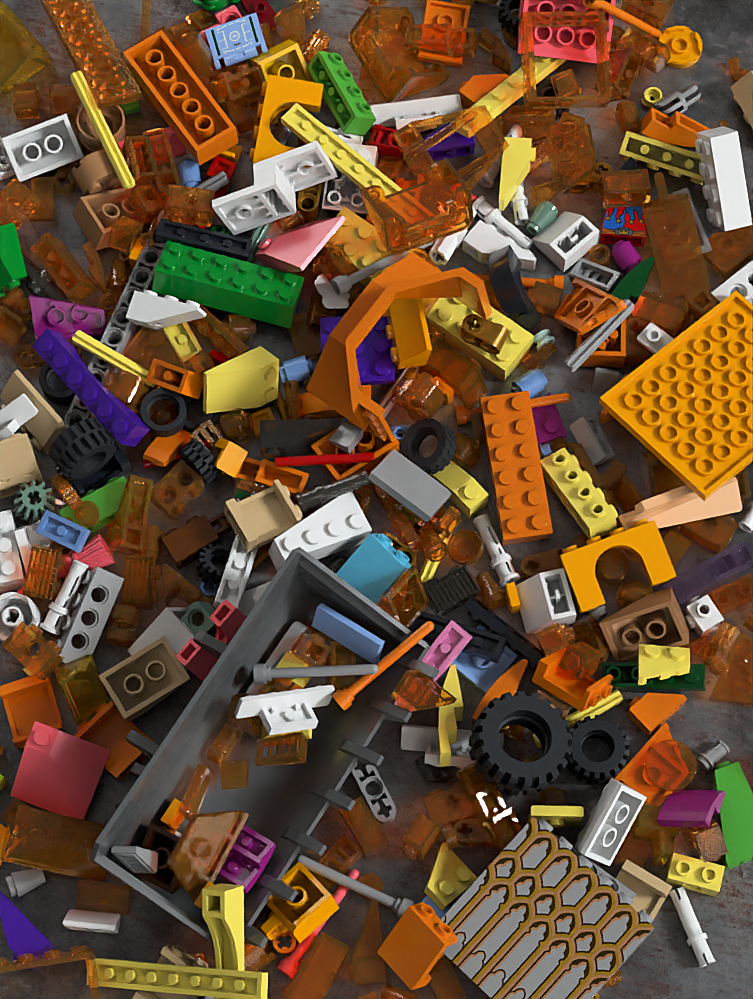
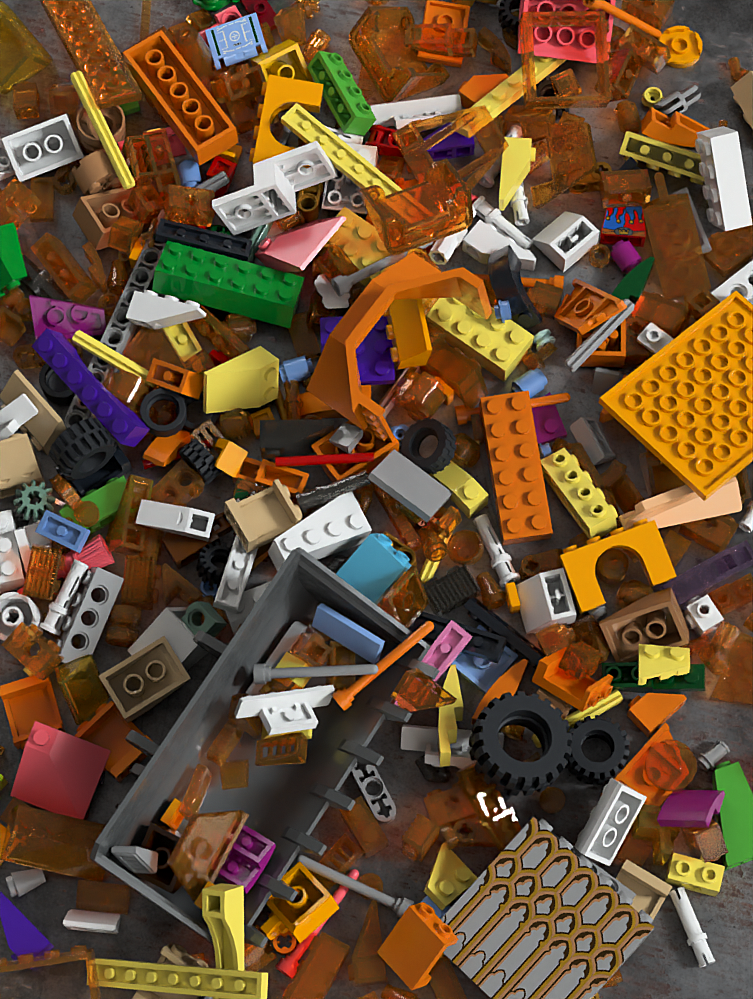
(175, 519): none -> white slope
(227, 621): coral arch -> none
(485, 335): pearl gold piece -> none
(503, 311): none -> medium blue plate
(543, 215): sand green cone -> none
(558, 815): light yellow plate -> none
(610, 277): light grey slope -> none

